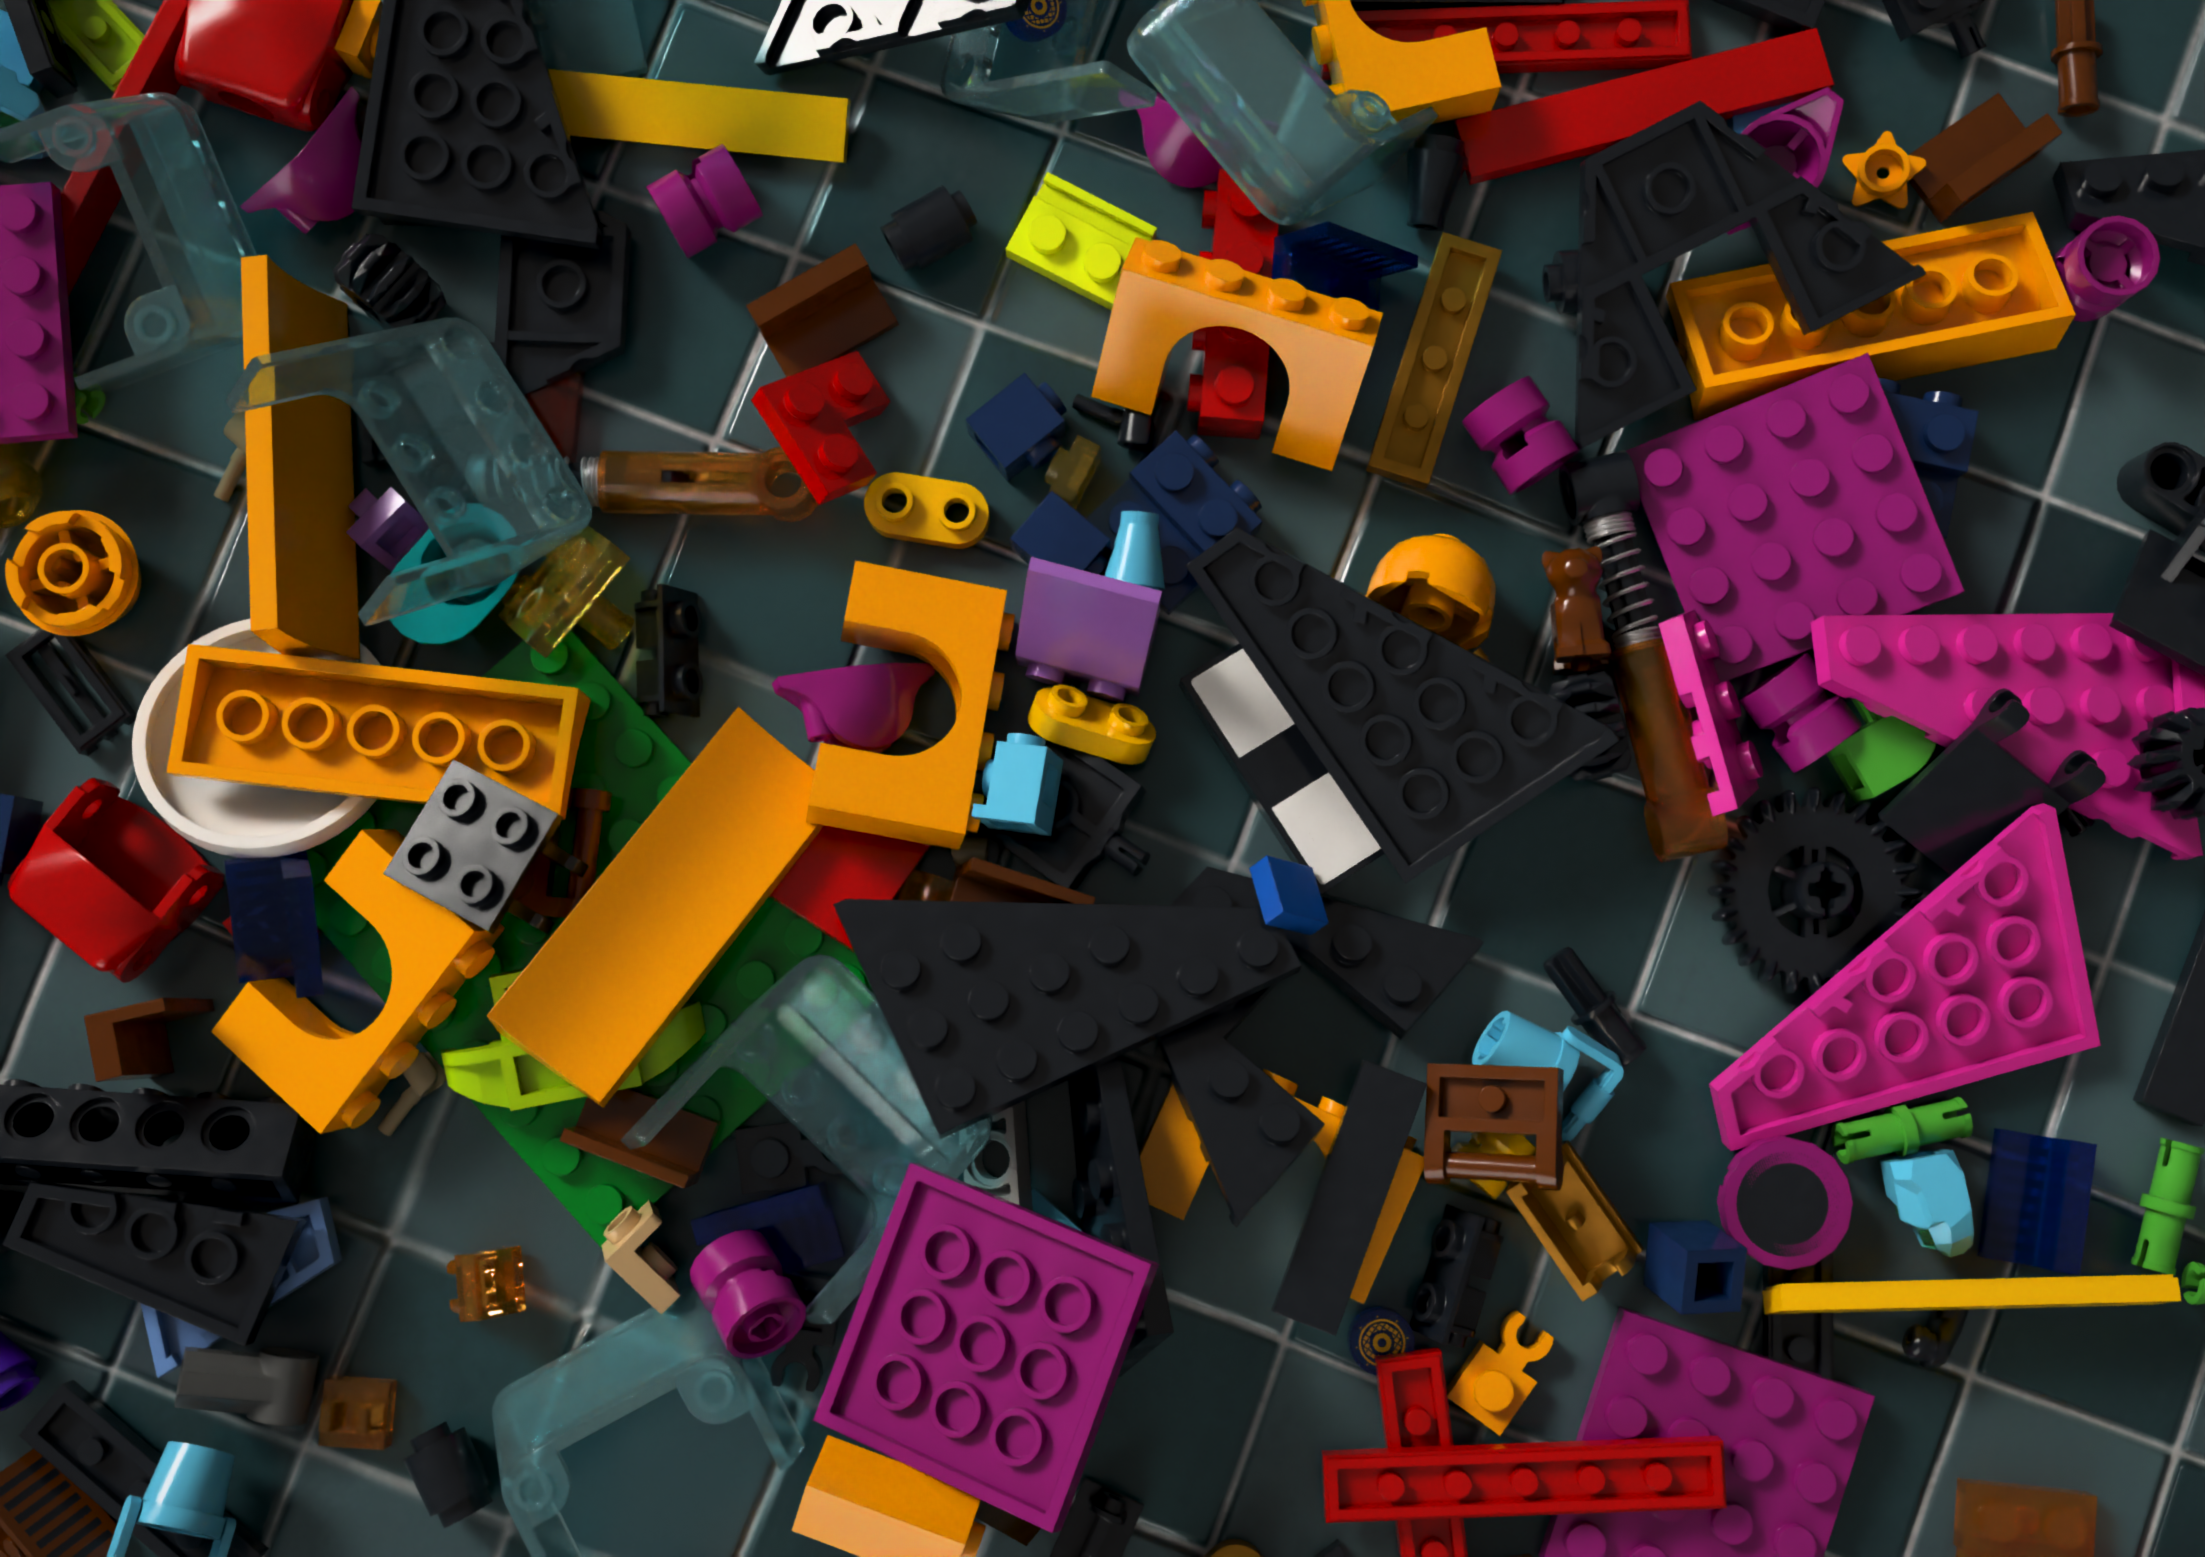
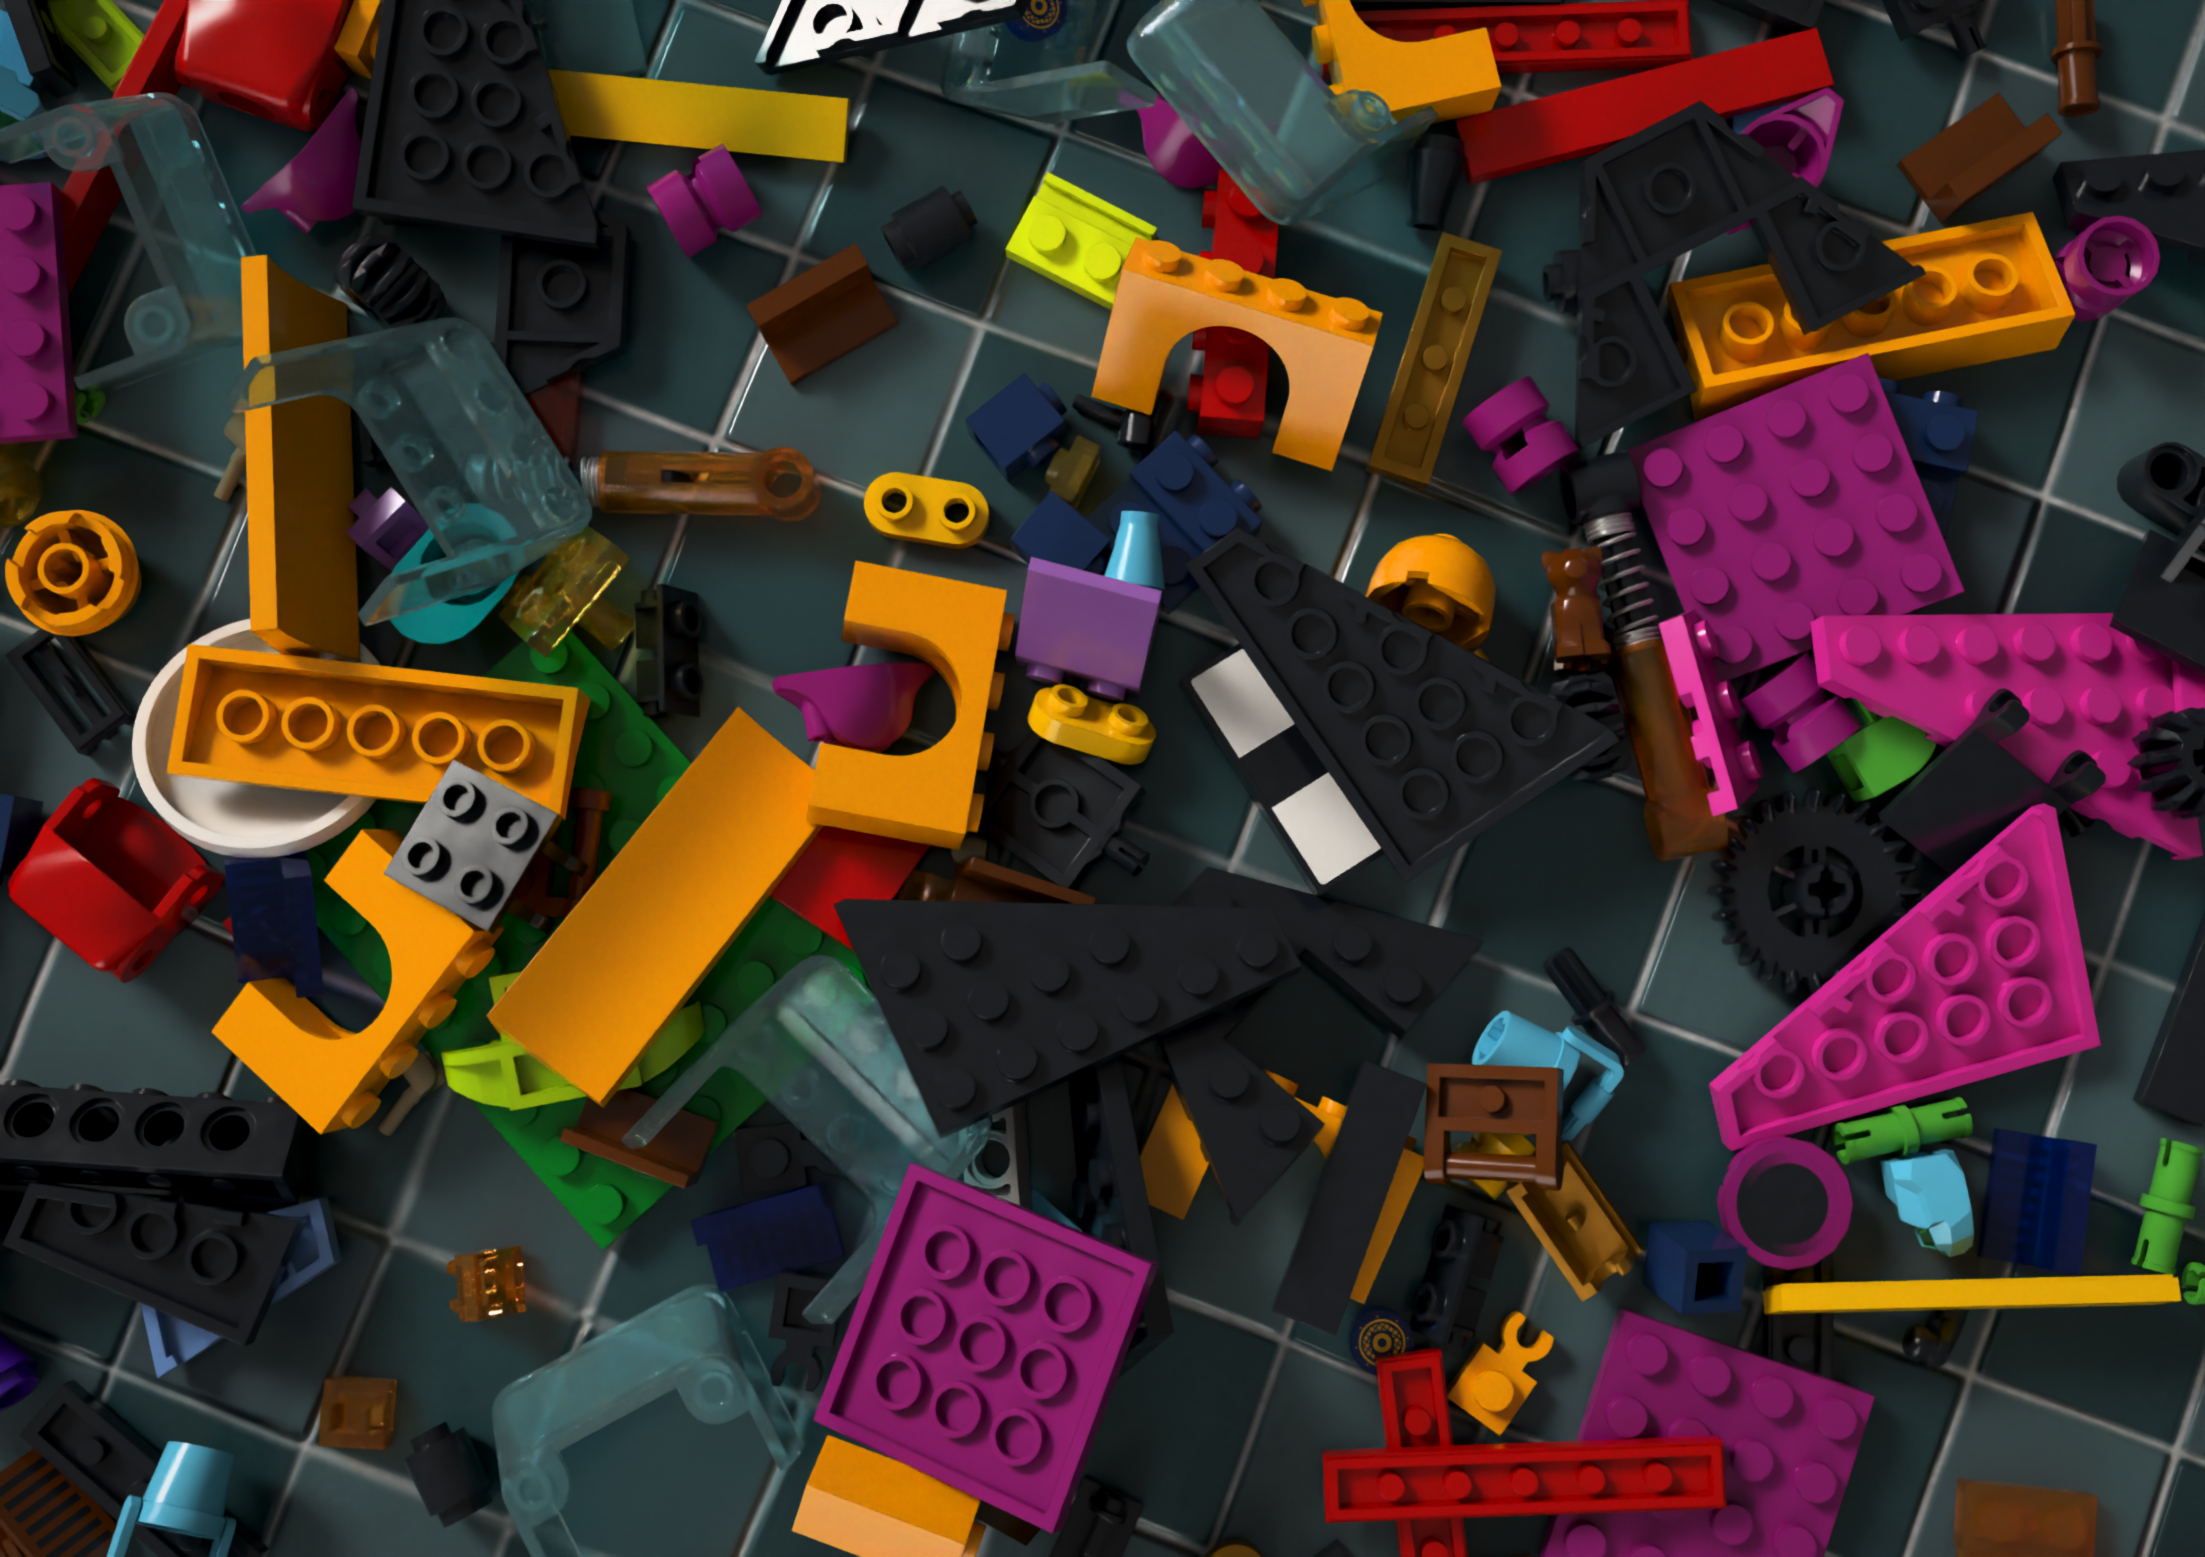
(134, 1039): reddish brown panel -> none
(265, 1385): dark grey piece -> none
(646, 1269): tan bracket -> none
(747, 1294): magenta wheel -> none
(812, 419): red plate -> none
(1020, 786): medium azure brick -> none
(1288, 895): blue tile -> none
(1338, 262): clear blue panel -> none
(1890, 157): light orange plate -> none

